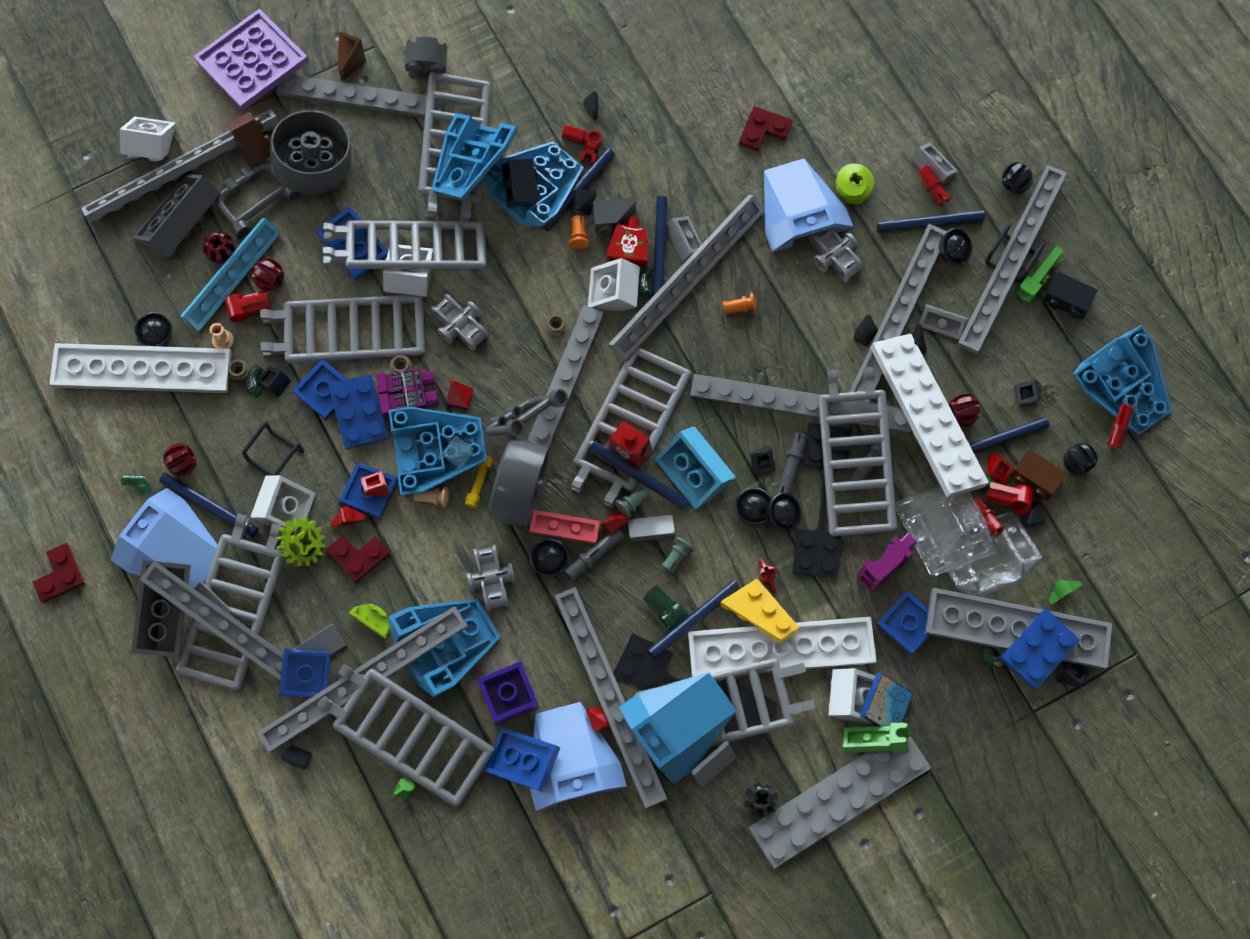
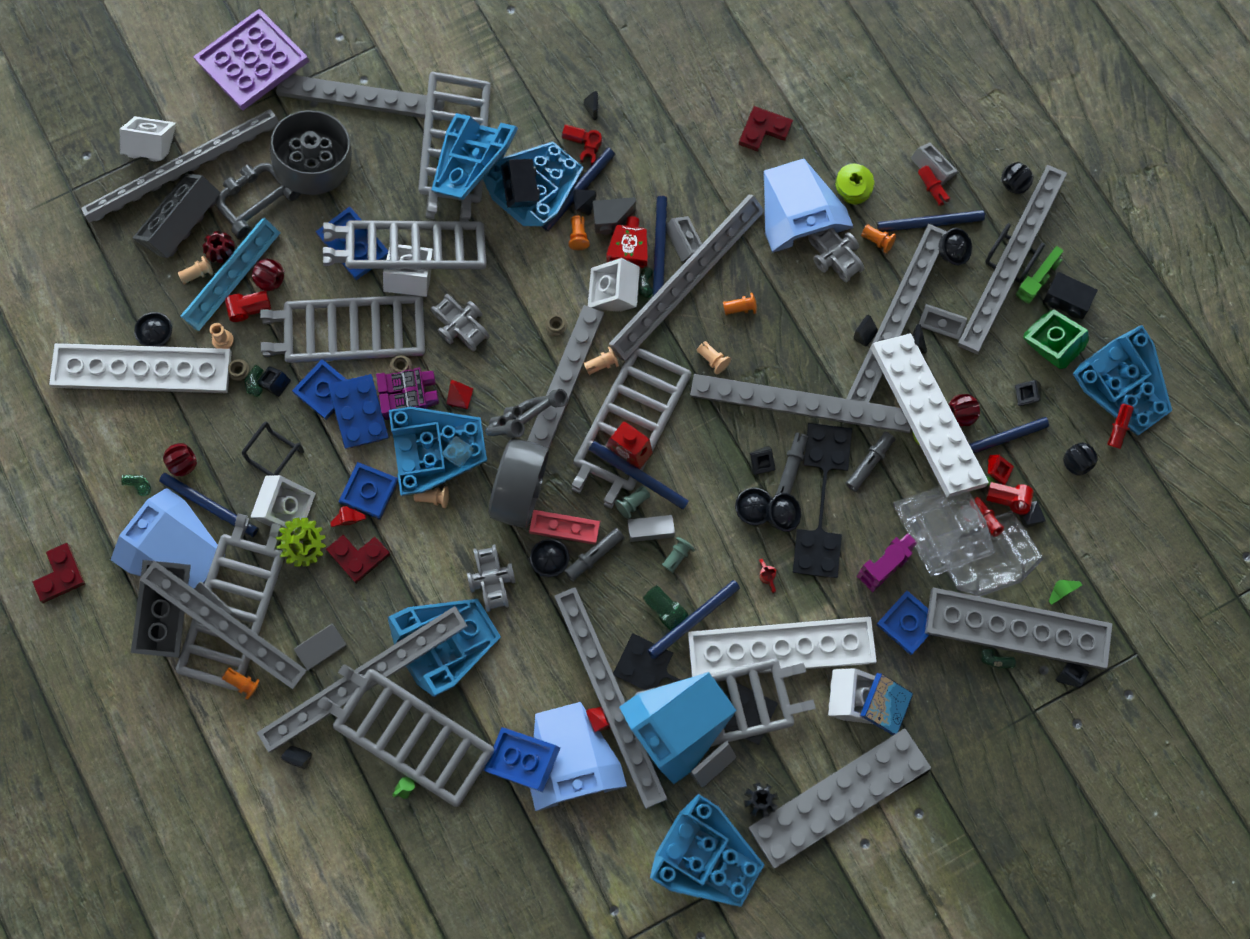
(196, 270): none -> light nougat pin
(241, 682): none -> orange pin
(250, 139): reddish brown brick -> none
(304, 672): blue tile -> none
(350, 54): reddish brown slope -> none
(373, 618): lime plate -> none
(375, 485): red slope -> none
(424, 57): dark grey brick -> none
(473, 498): yellow bar -> none
(508, 693): dark purple brick -> none
(601, 362): none -> light nougat pin
(614, 522): red slope -> none
(694, 467): medium azure slope -> none
(706, 856): none -> dark azure wedge
(715, 359): none -> light nougat pin
(762, 610): yellow wing -> none
(877, 738): bright green plate -> none
(878, 237): none -> orange pin
(885, 459): light grey bar -> none
(1038, 474): reddish brown brick -> none
(1039, 649): blue plate -> none
(1057, 338): none -> green slope

